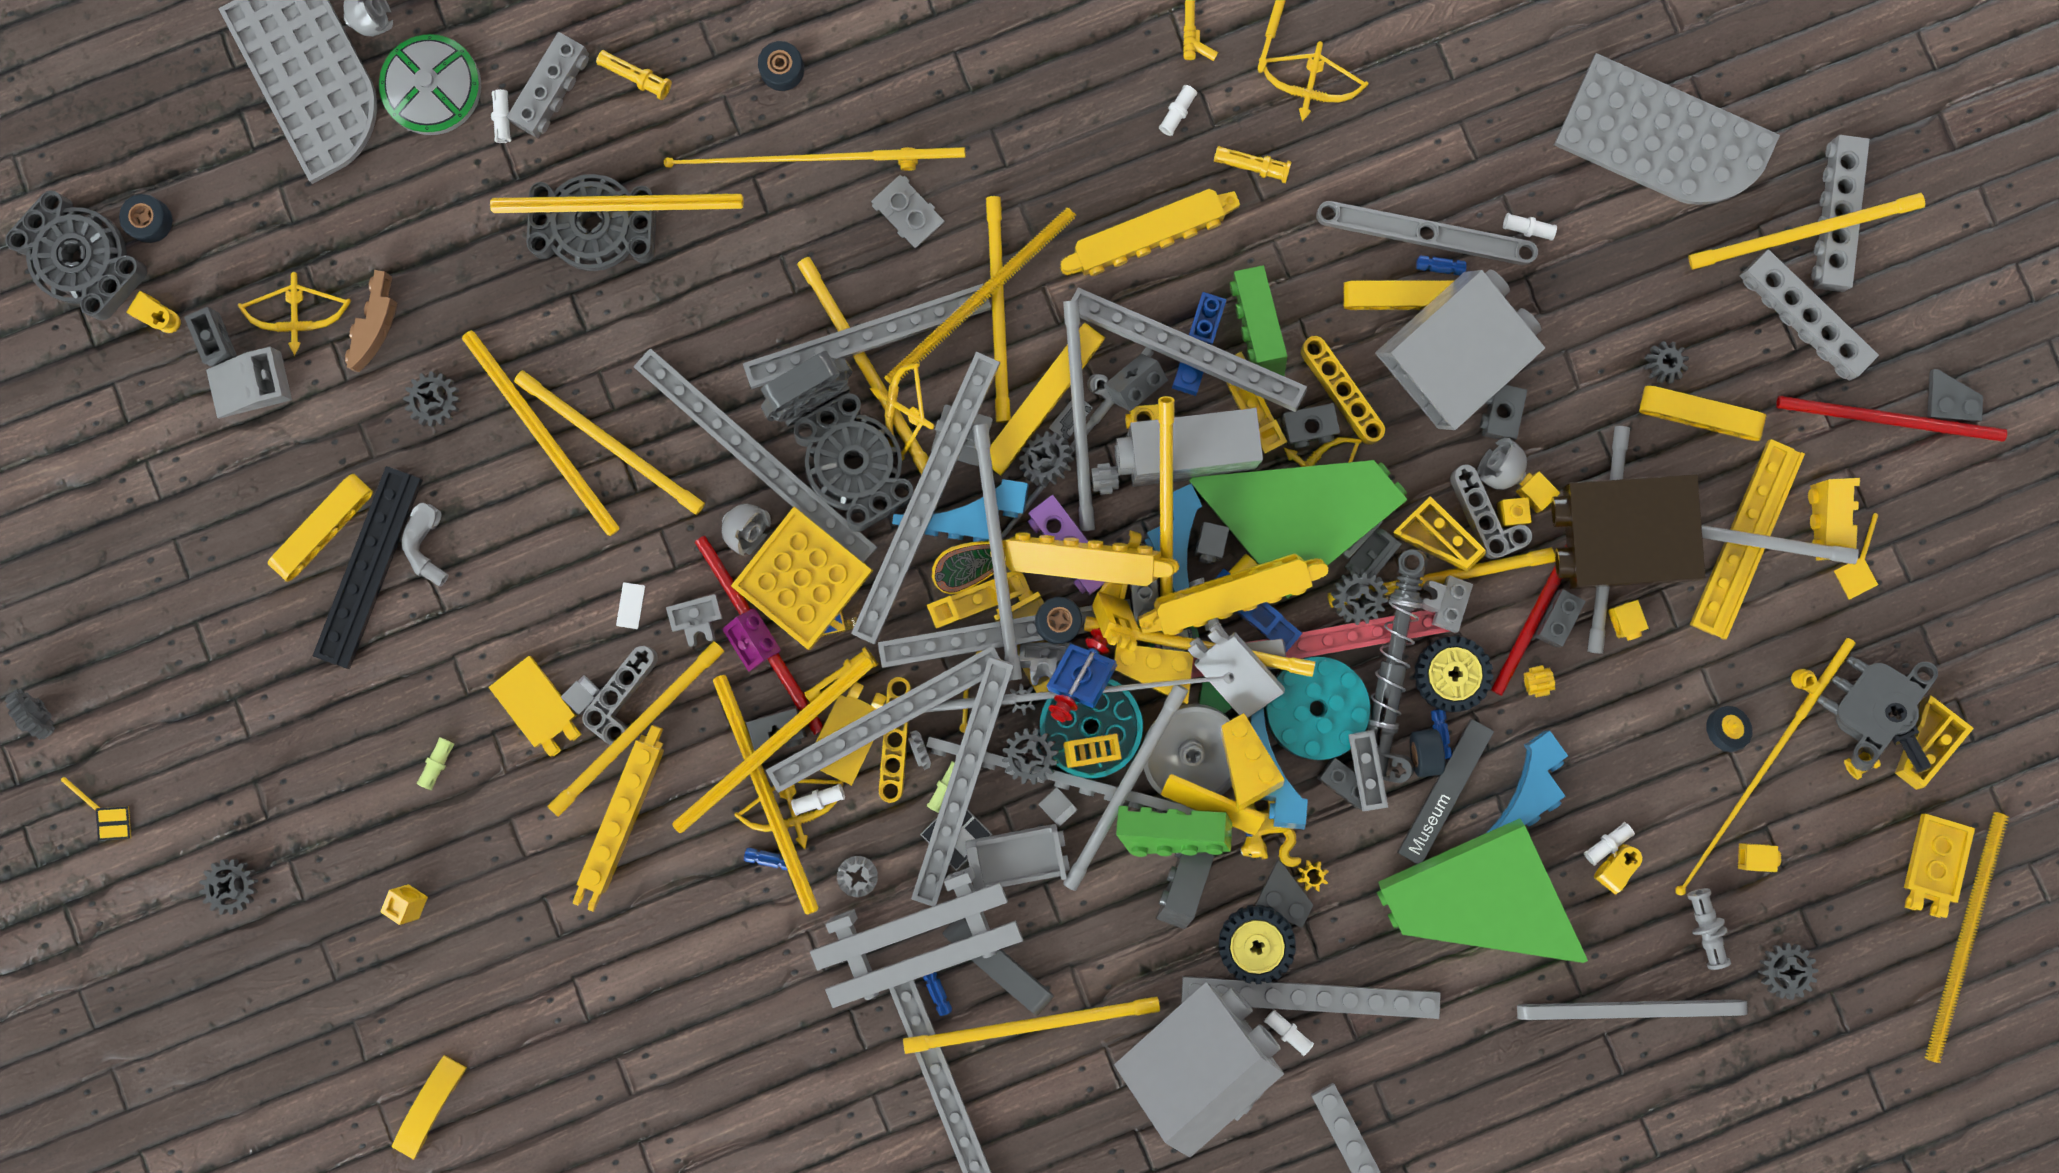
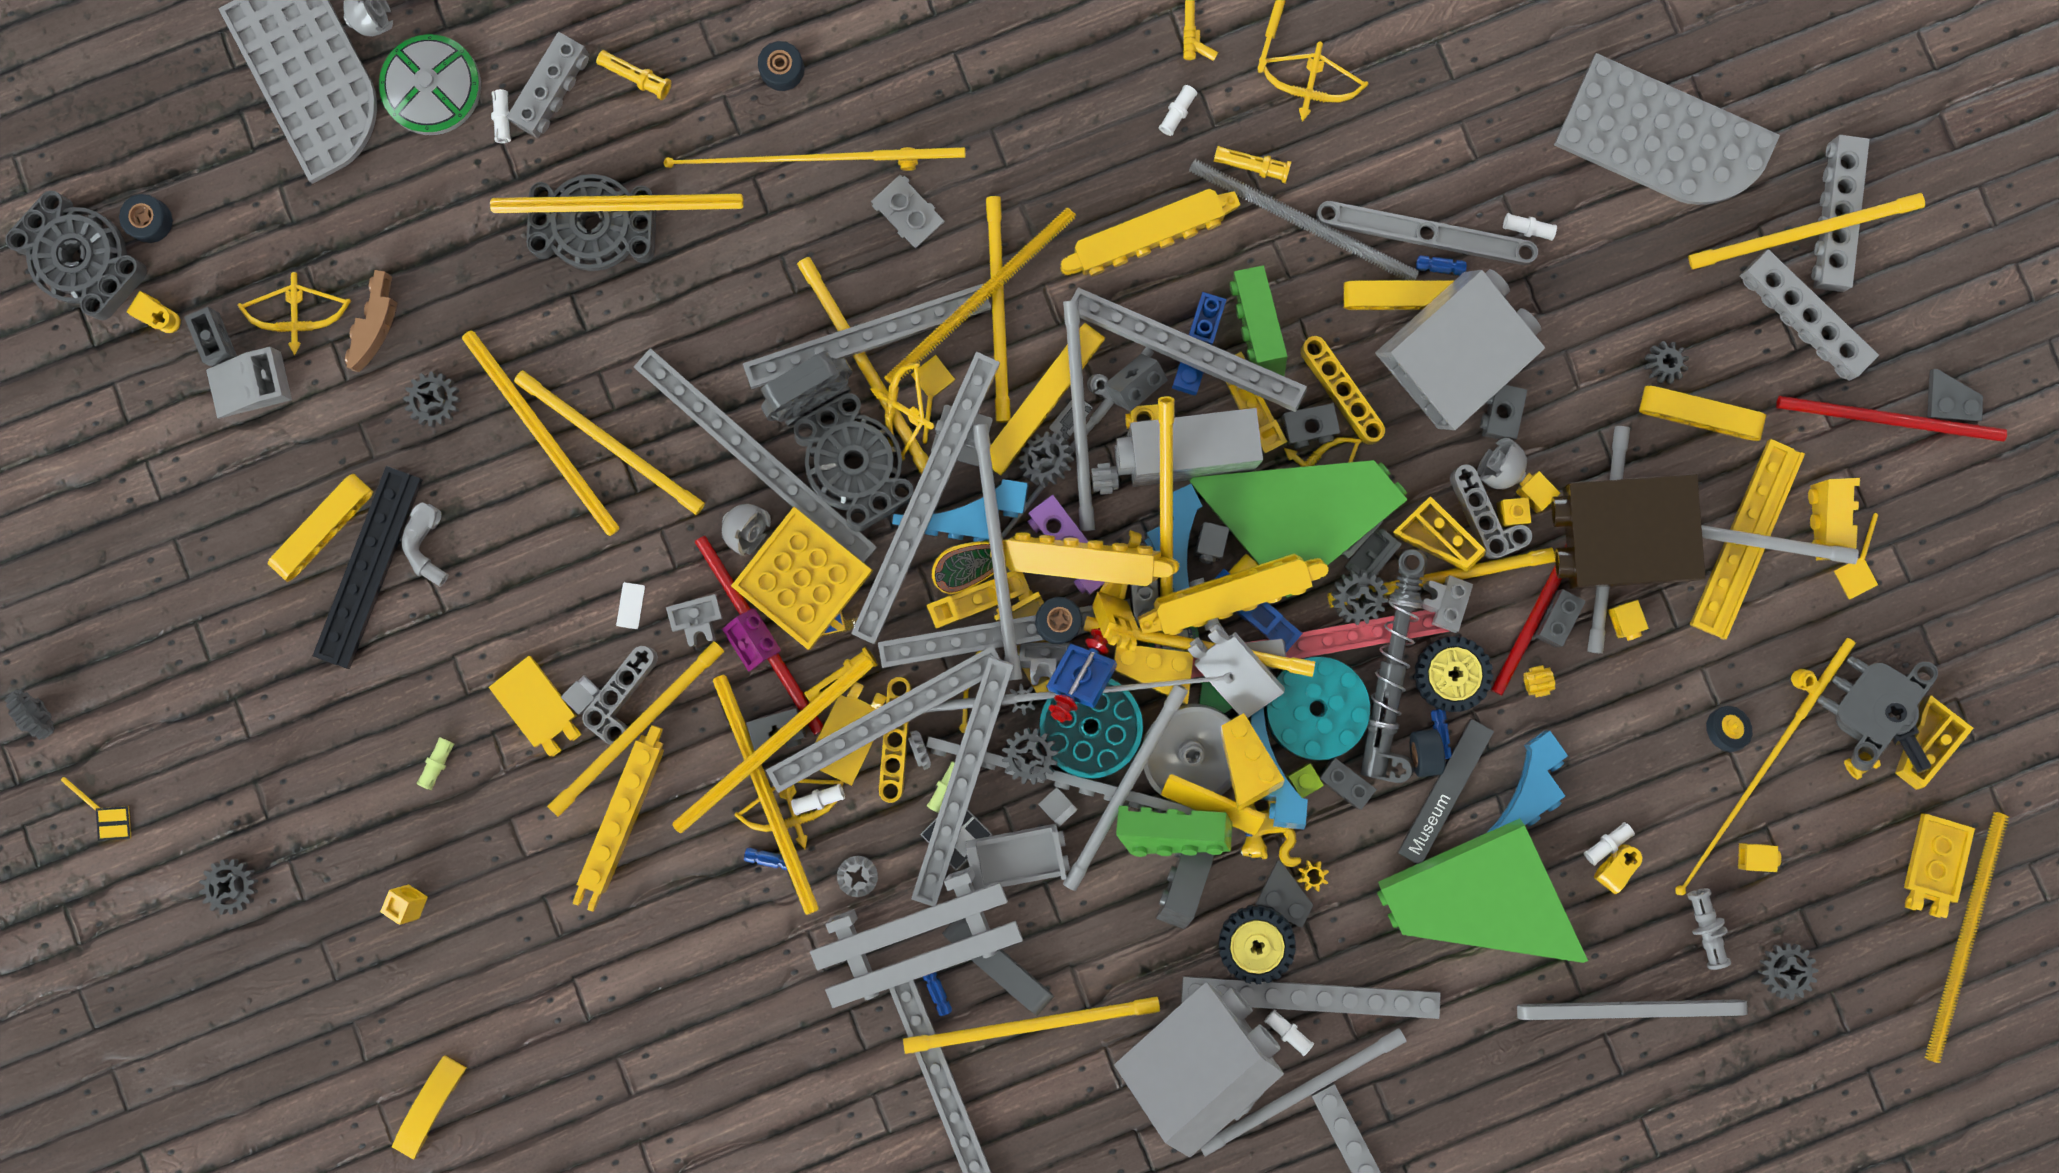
(933, 379): none -> yellow piece
(1070, 751): yellow slope -> none
(1301, 220): none -> light grey axle
(1304, 780): none -> lime brick
(1368, 770): light grey slope -> none
(1382, 1046): none -> light grey piece

